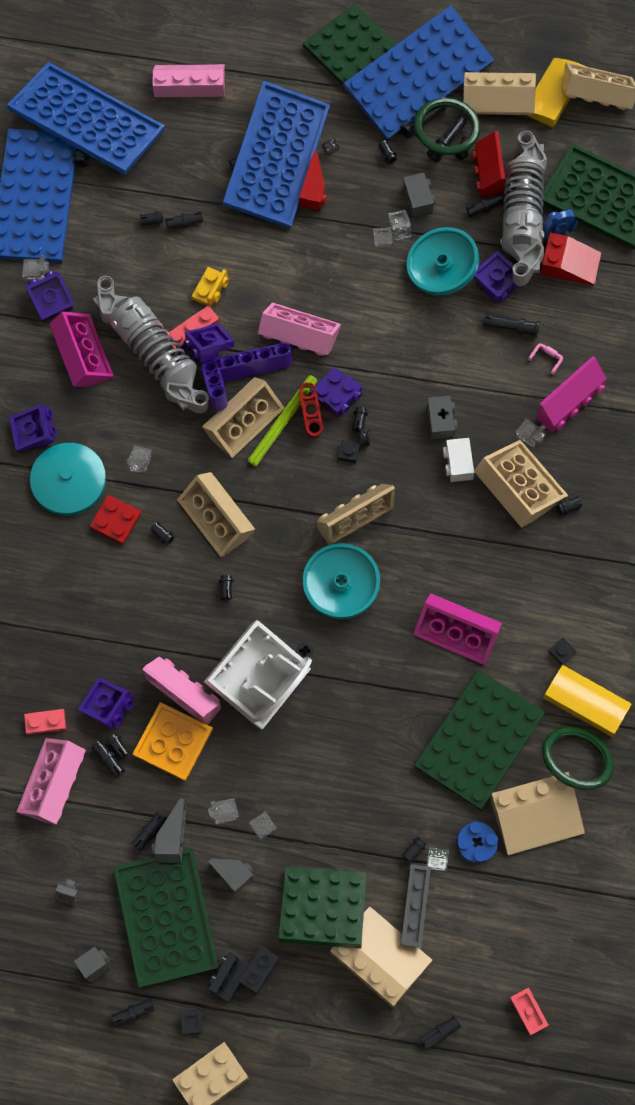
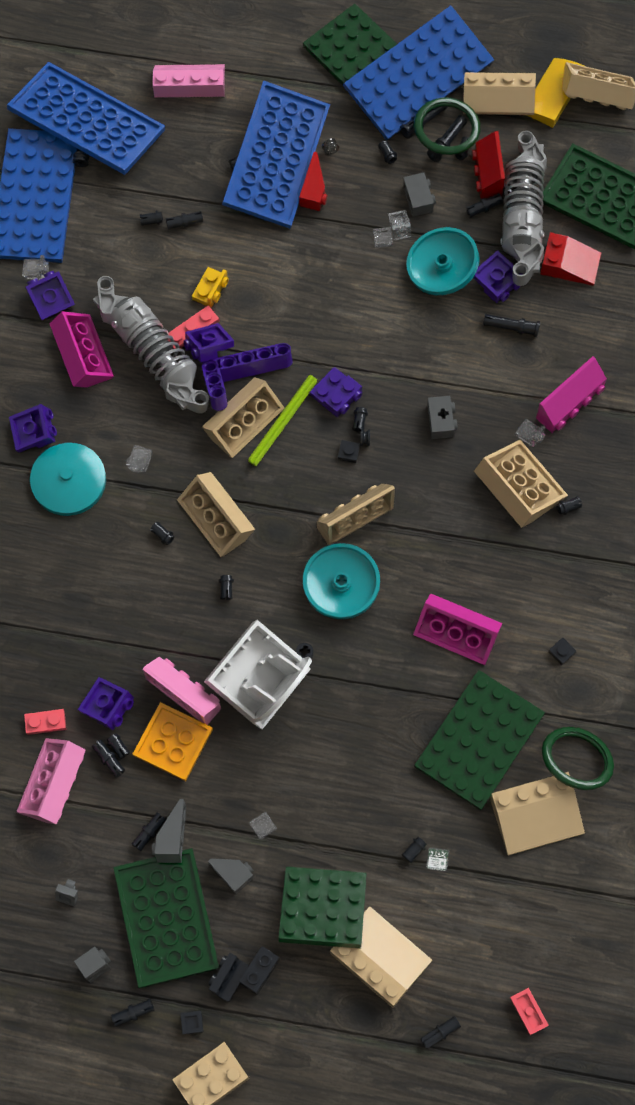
(115, 519): red plate -> none
(223, 810): clear bracket -> none
(299, 329): bright pink slope -> none
(307, 401): red beam -> none
(415, 906): dark grey plate -> none
(459, 460): white brick -> none
(488, 839): blue plate -> none
(551, 352): bright pink piece -> none
(560, 223): blue plate -> none
(587, 701): yellow slope -> none

